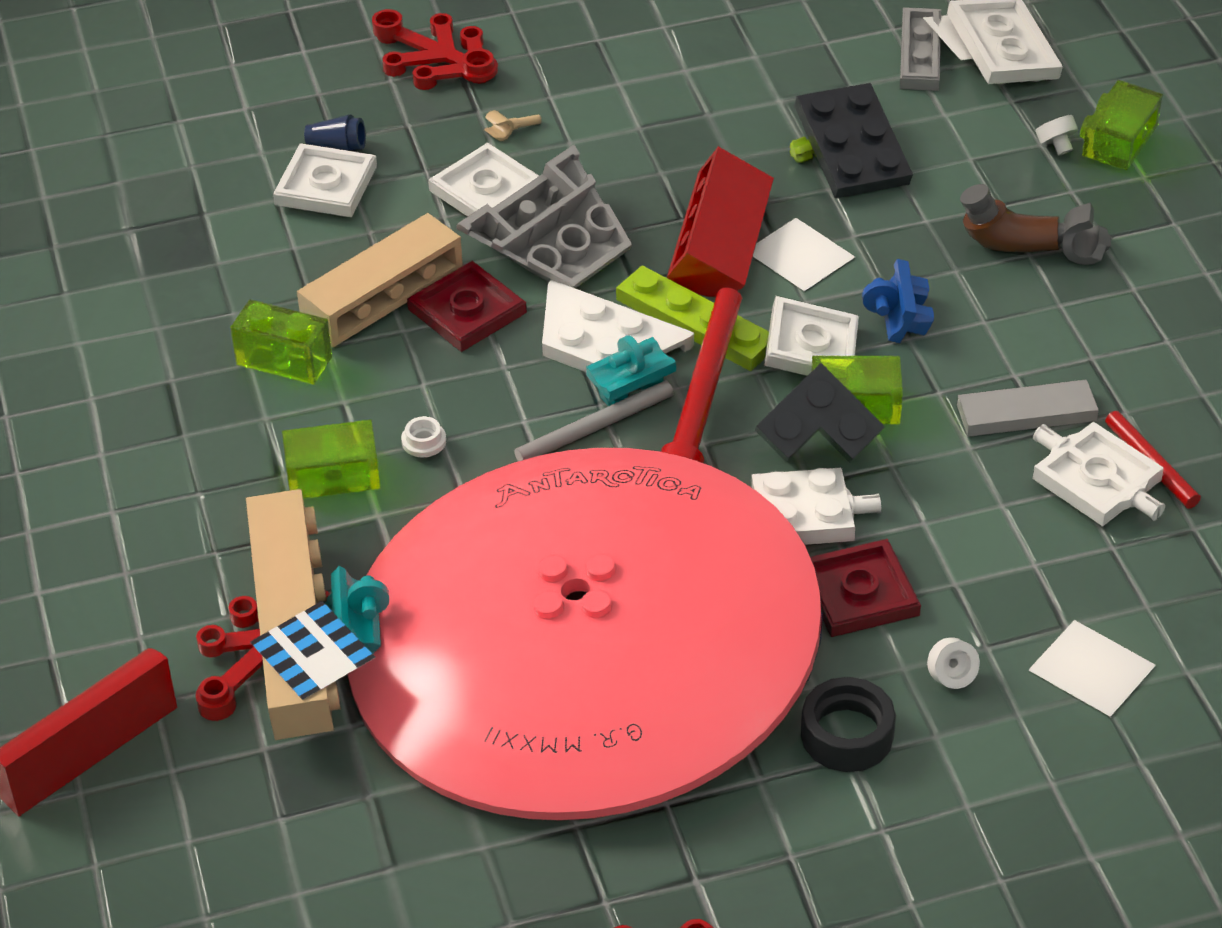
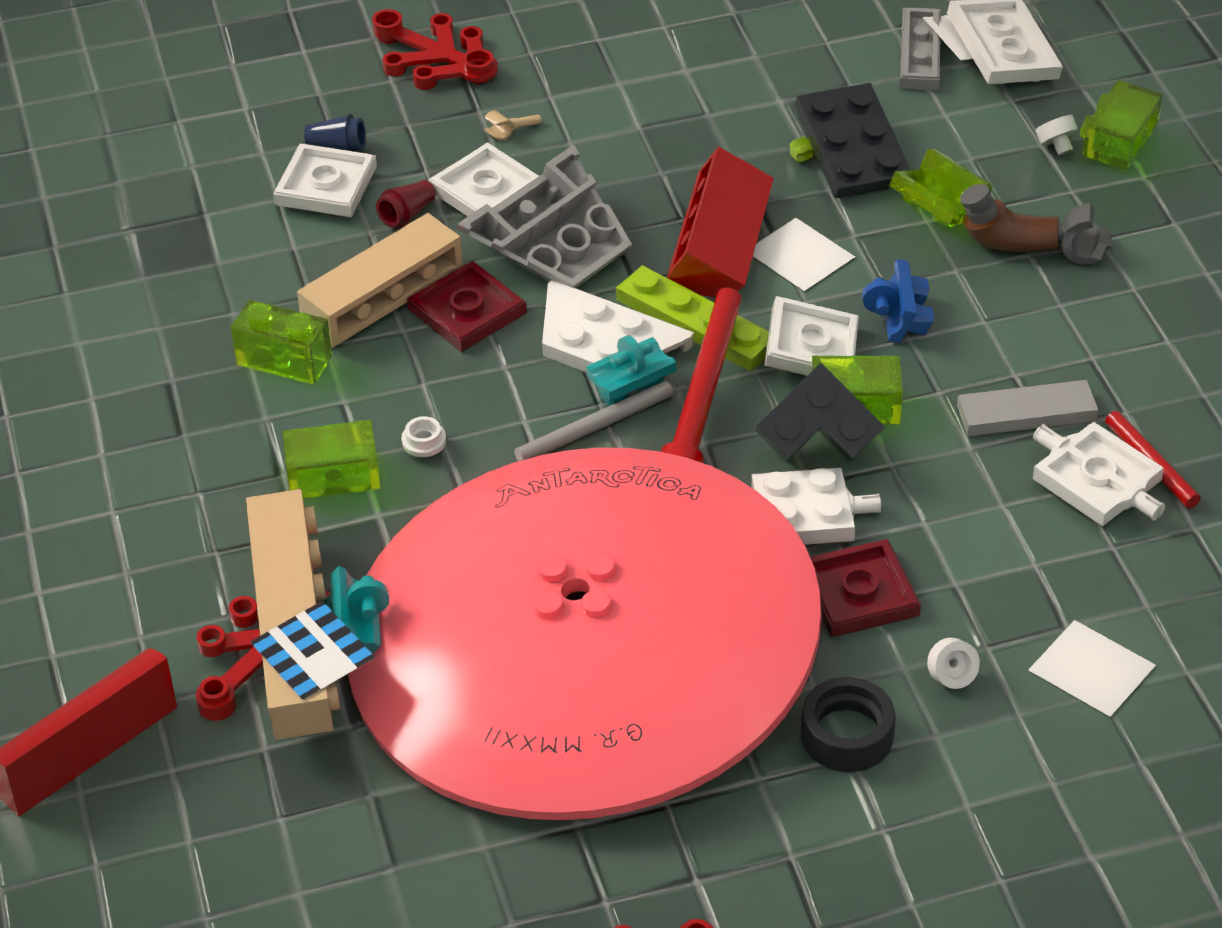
(403, 203): none -> dark red cone
(937, 186): none -> clear neon green bracket

